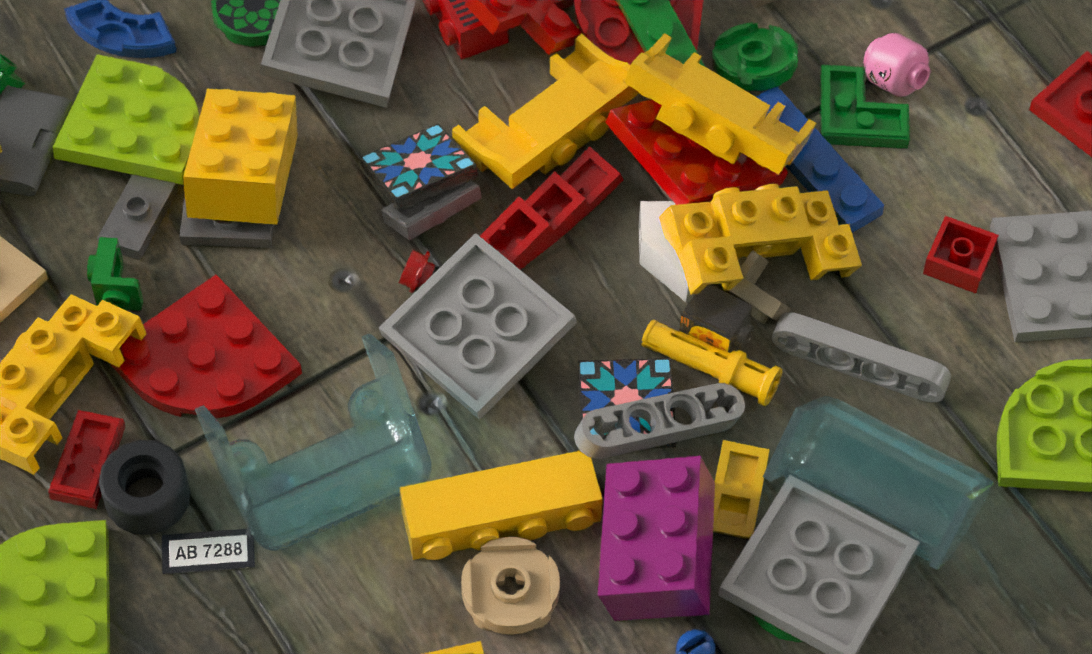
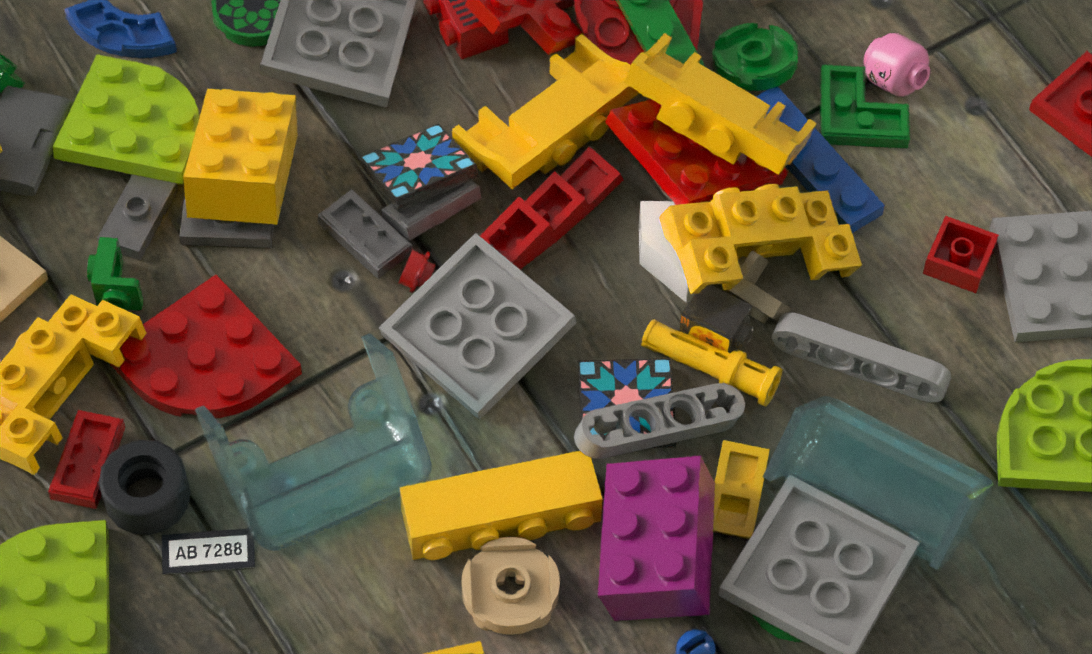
(364, 234): none -> flat silver plate

